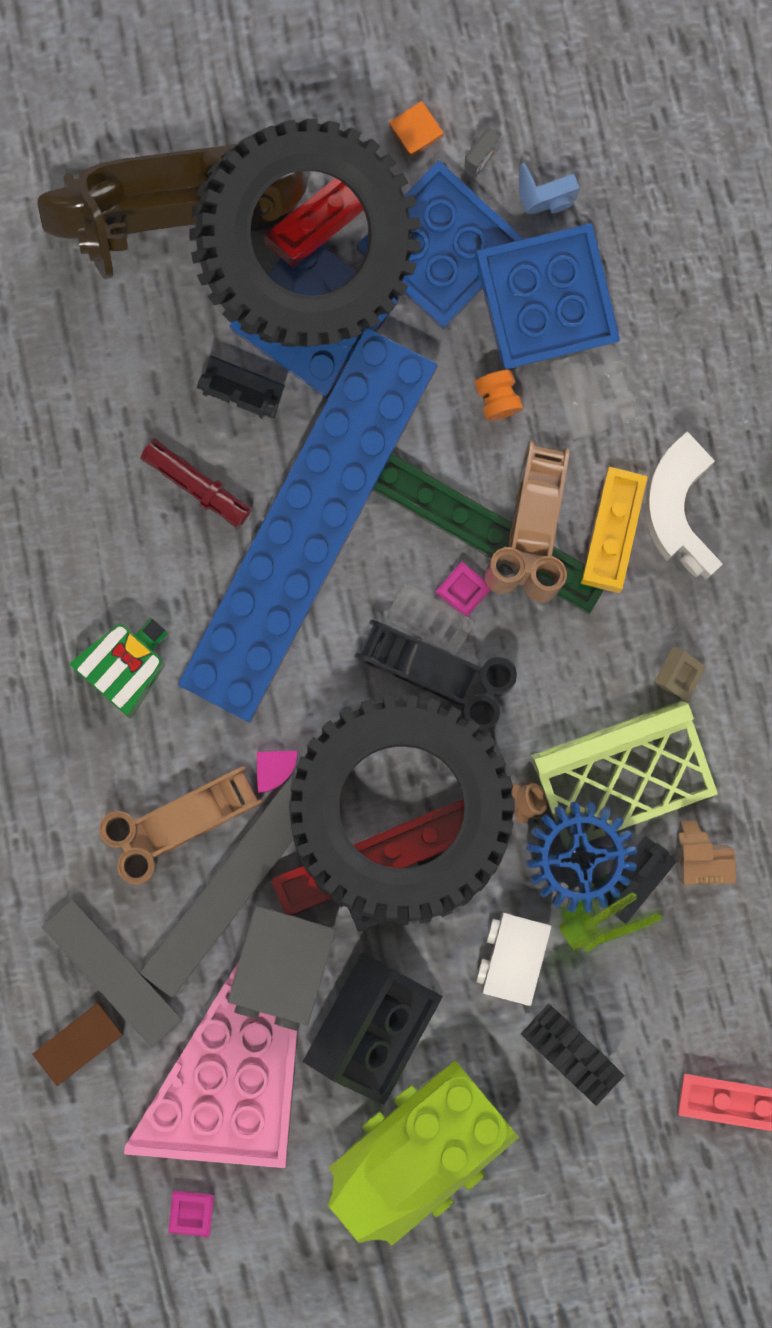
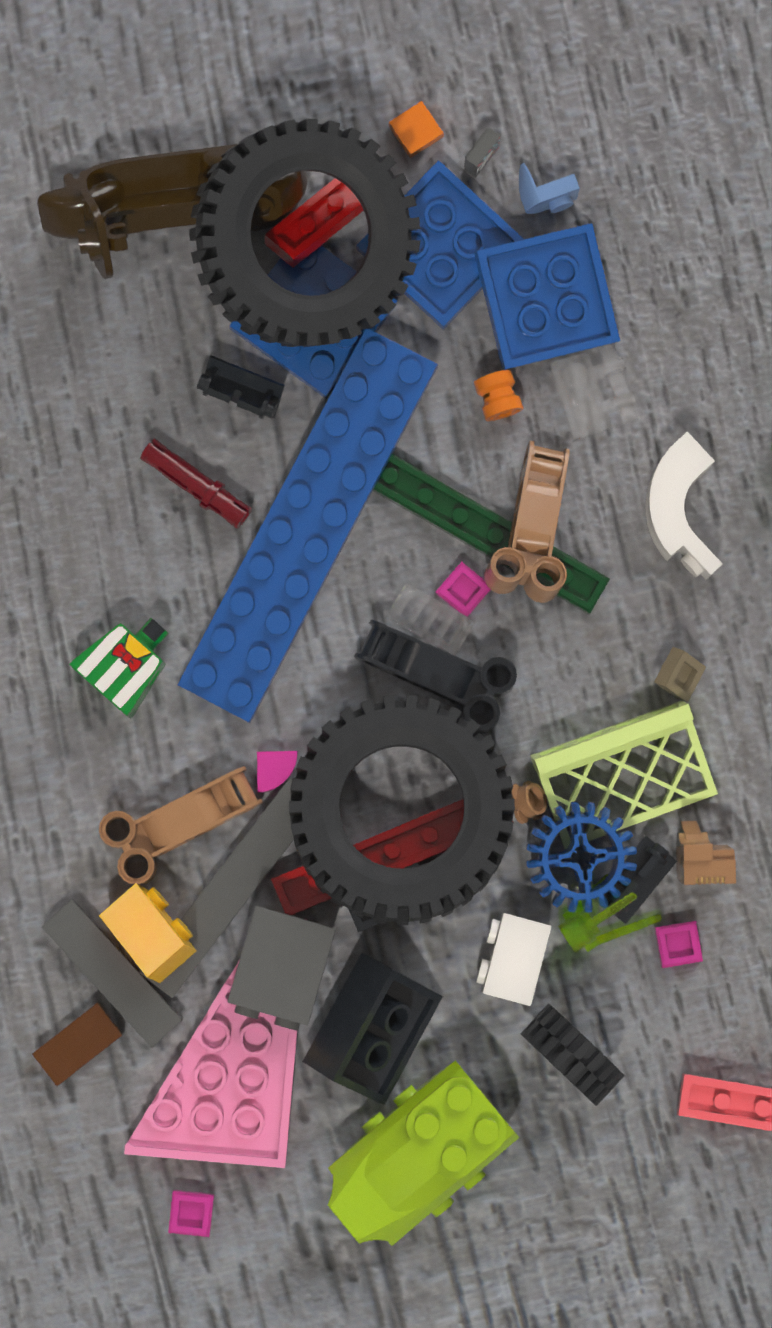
(149, 932): none -> yellow brick
(614, 530): yellow plate -> none
(678, 944): none -> dark pink tile

